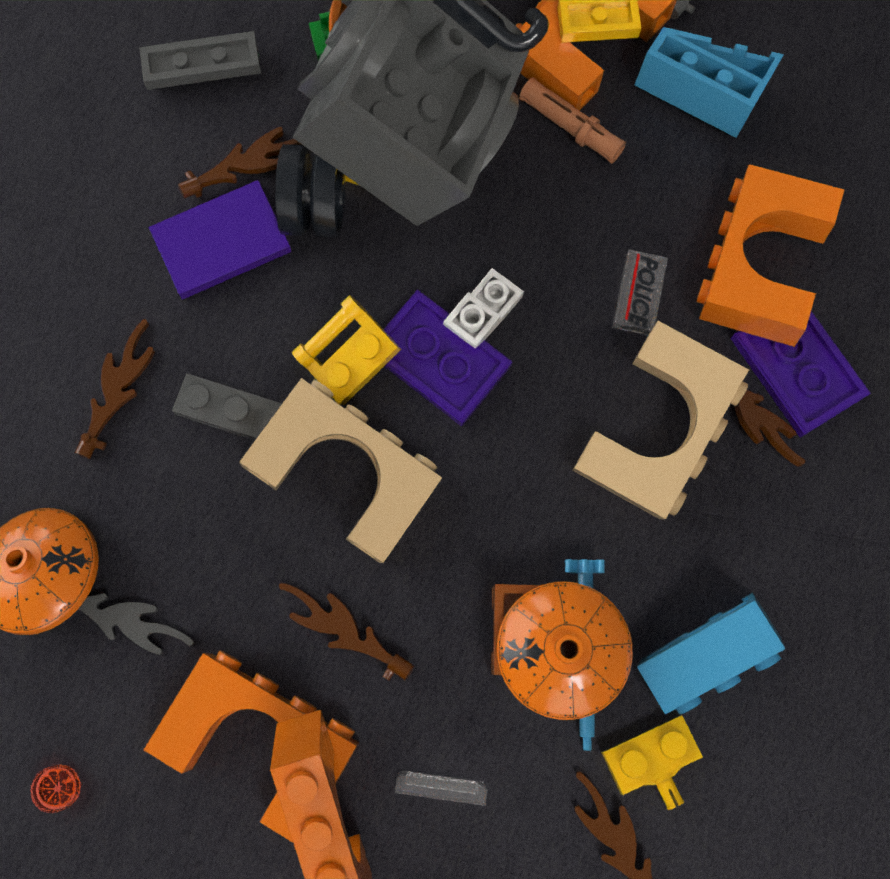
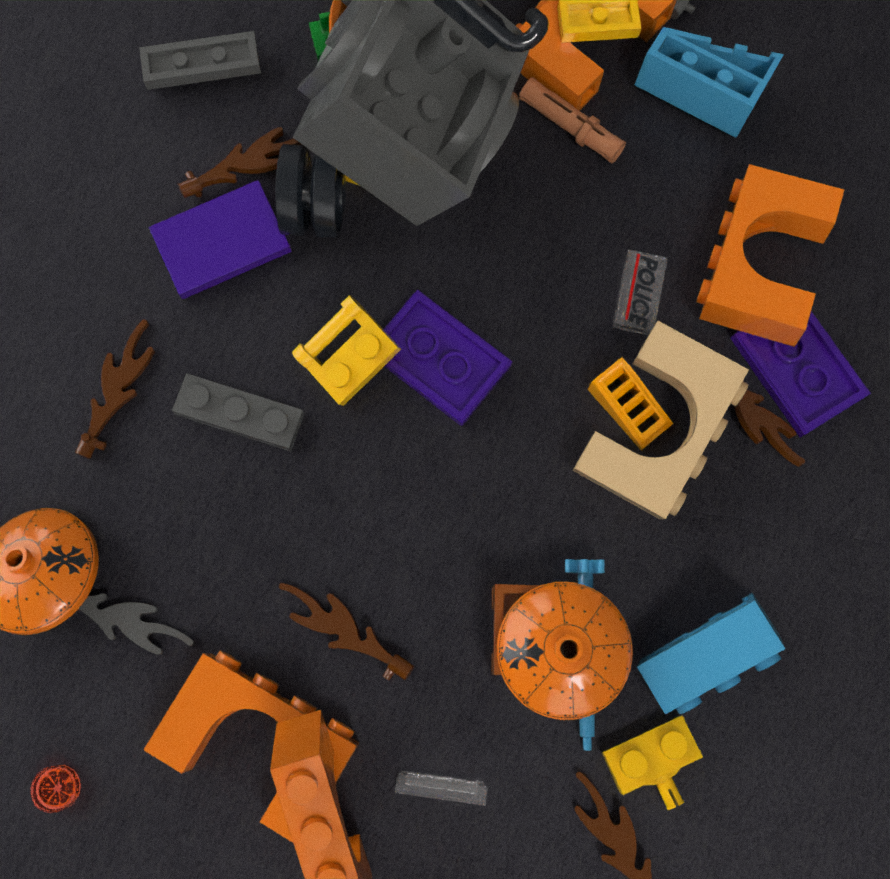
(313, 417): tan arch -> none
(483, 308): white slope -> none
(619, 413): none -> light orange slope

